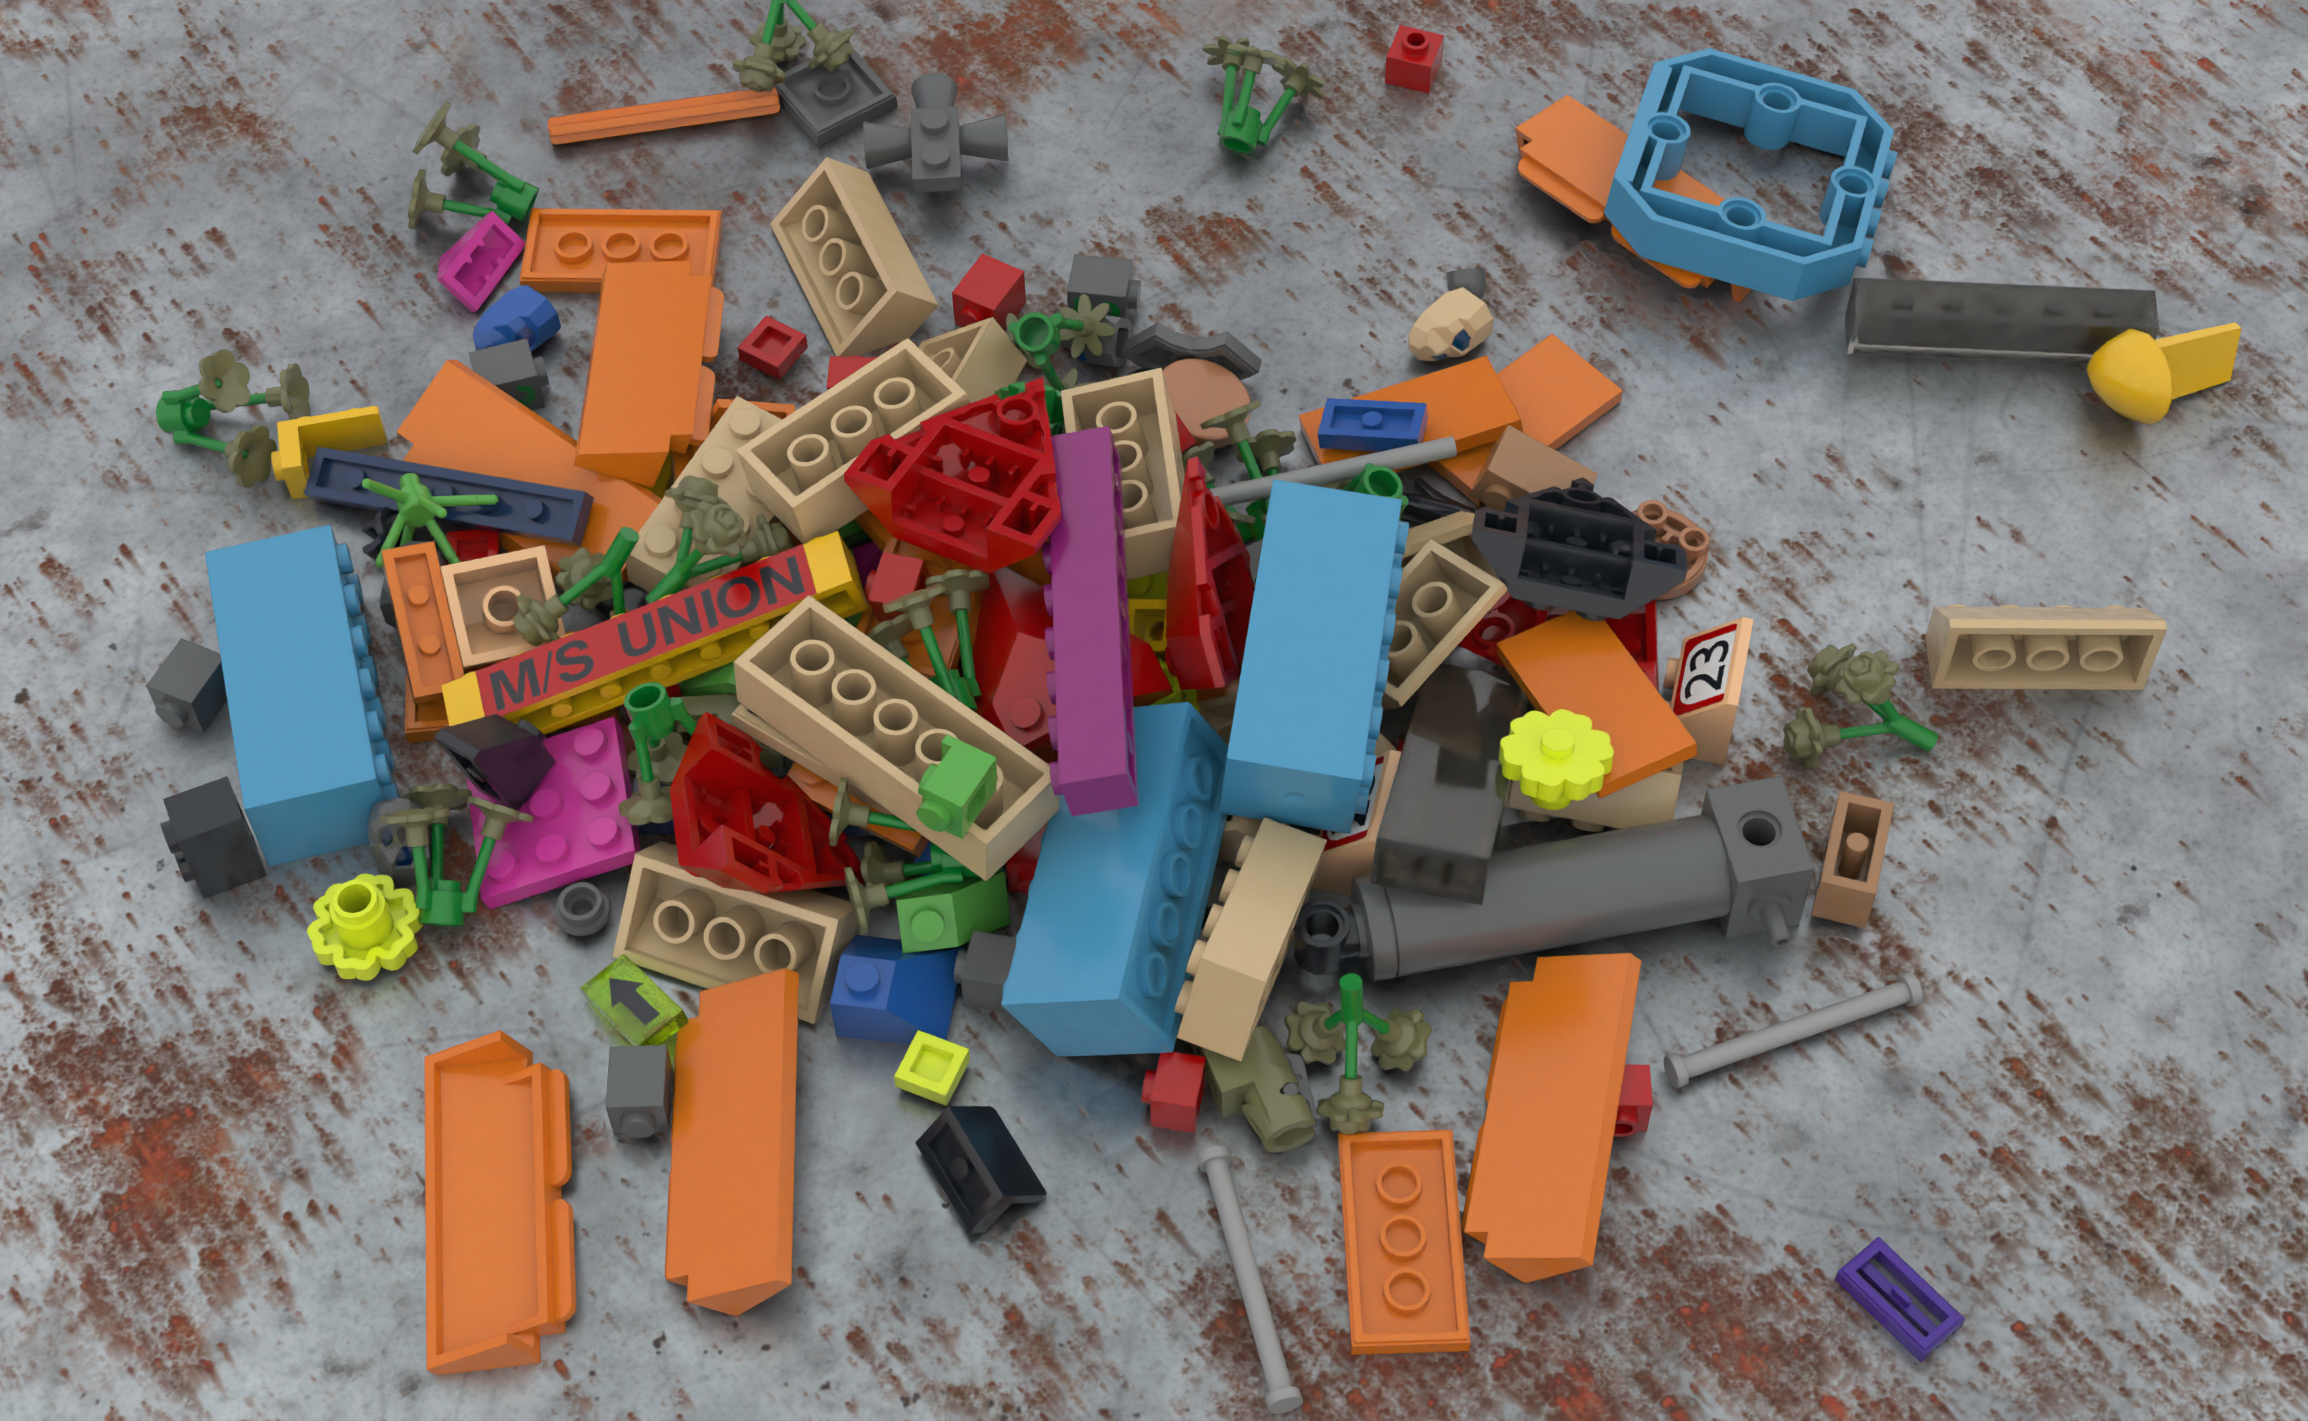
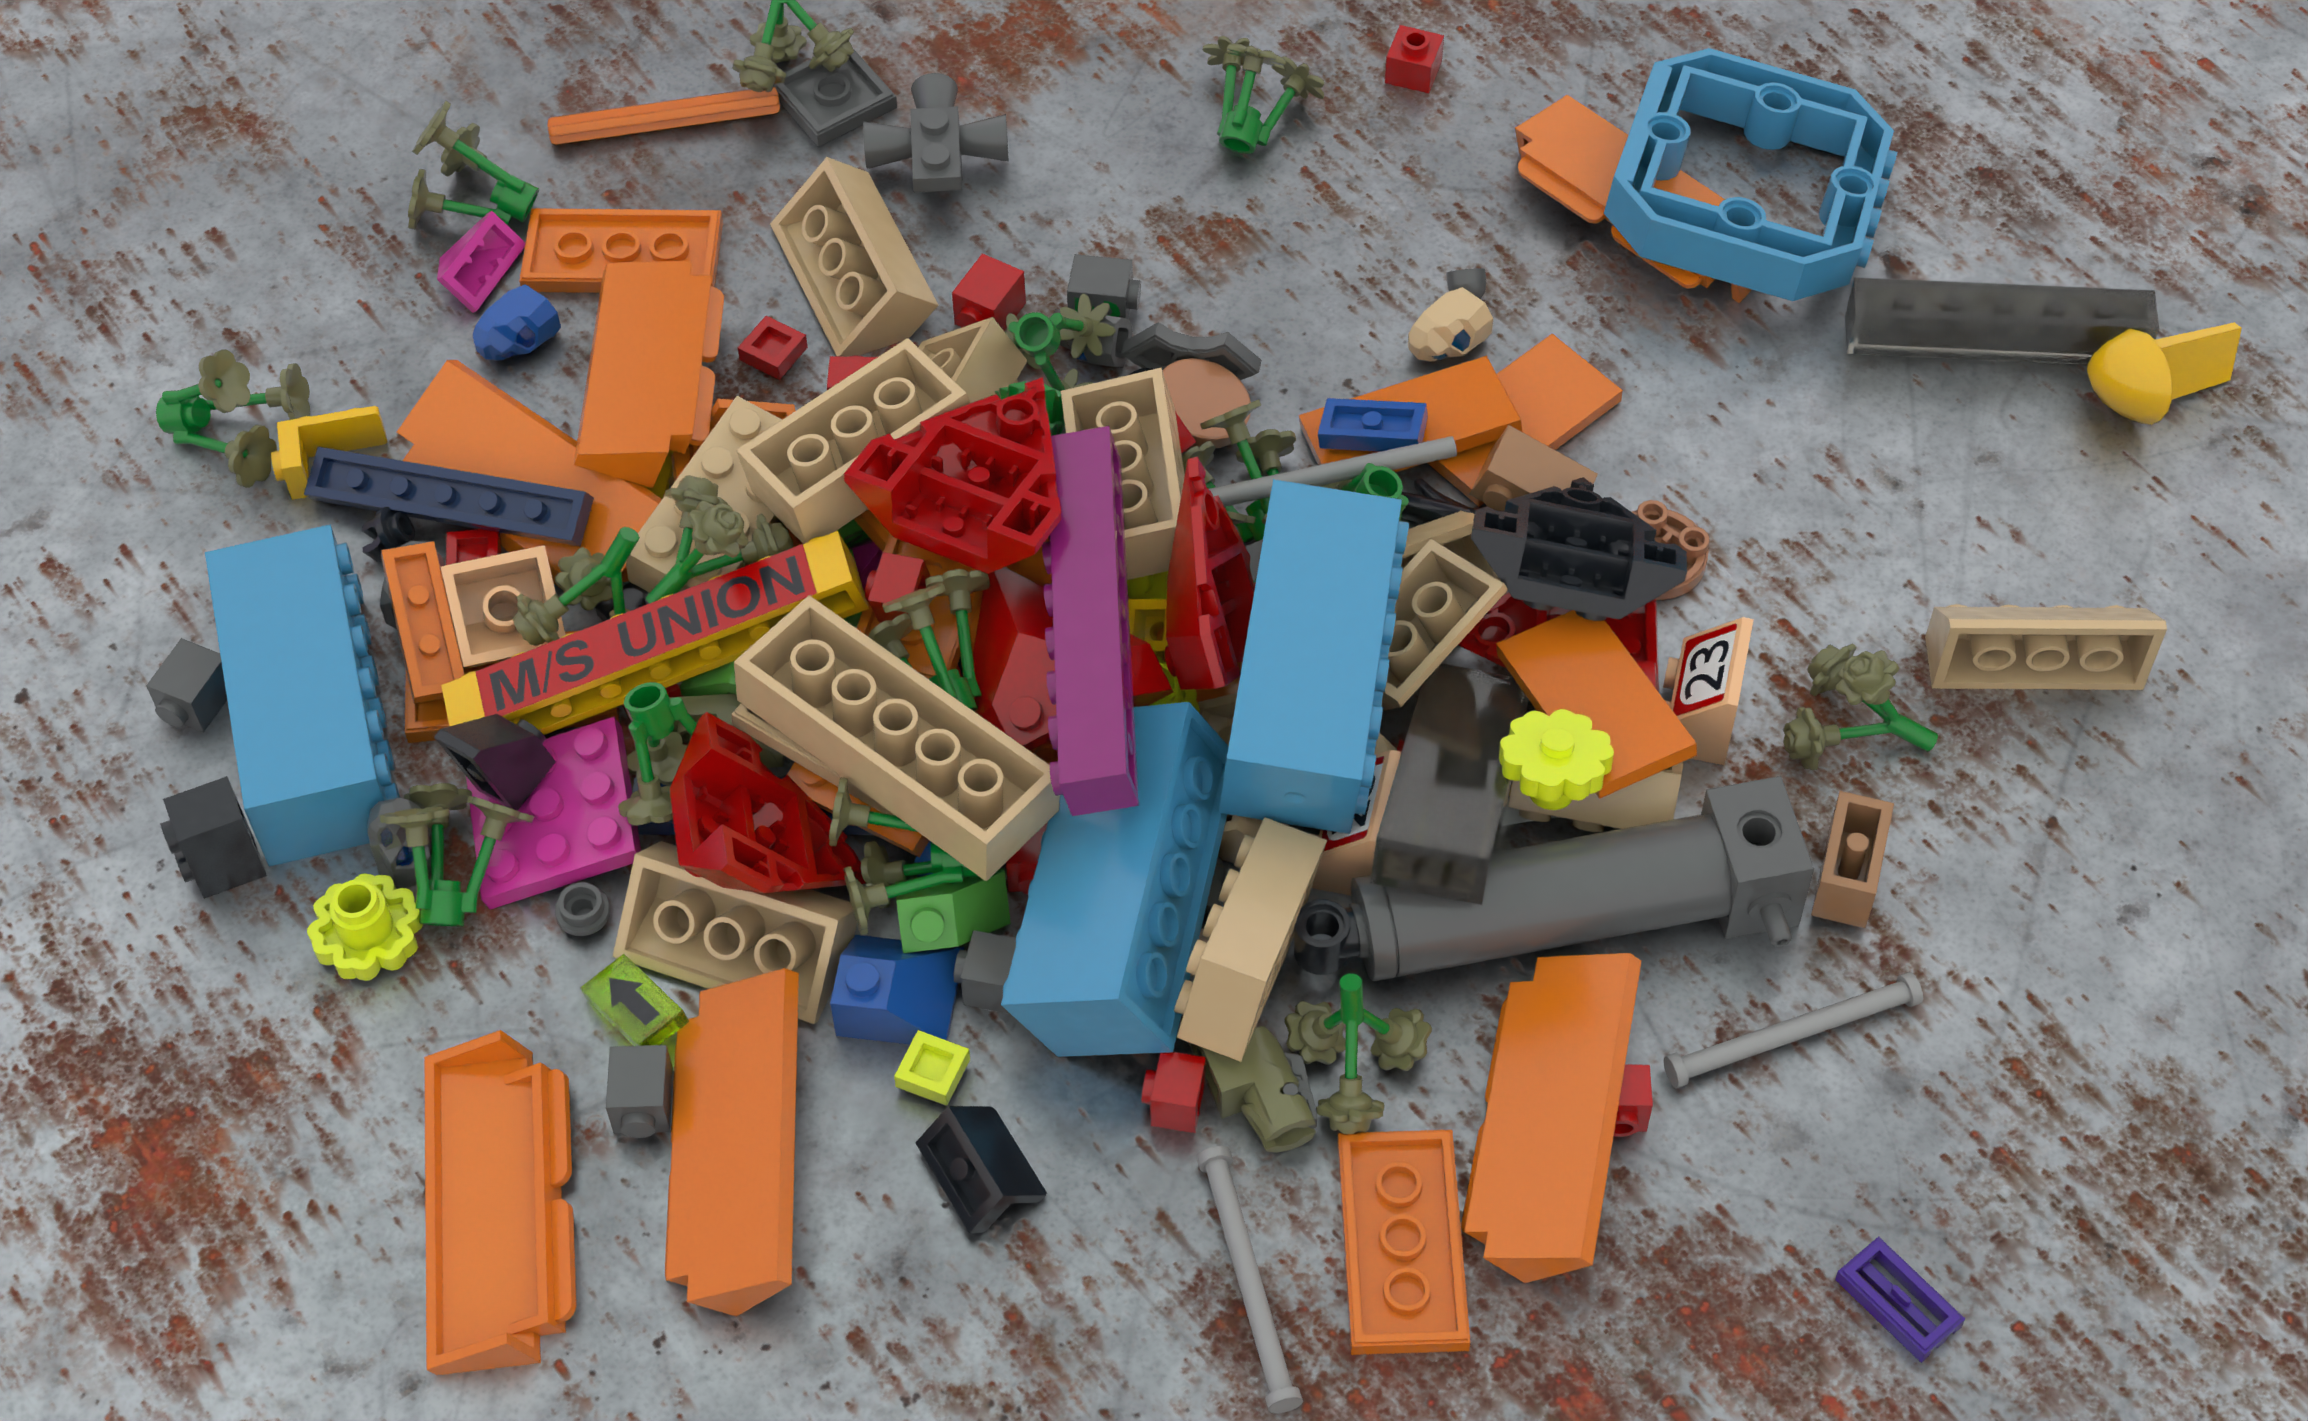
(418, 509): bright green plant -> none
(513, 371): dark grey brick -> none
(956, 787): bright green brick -> none

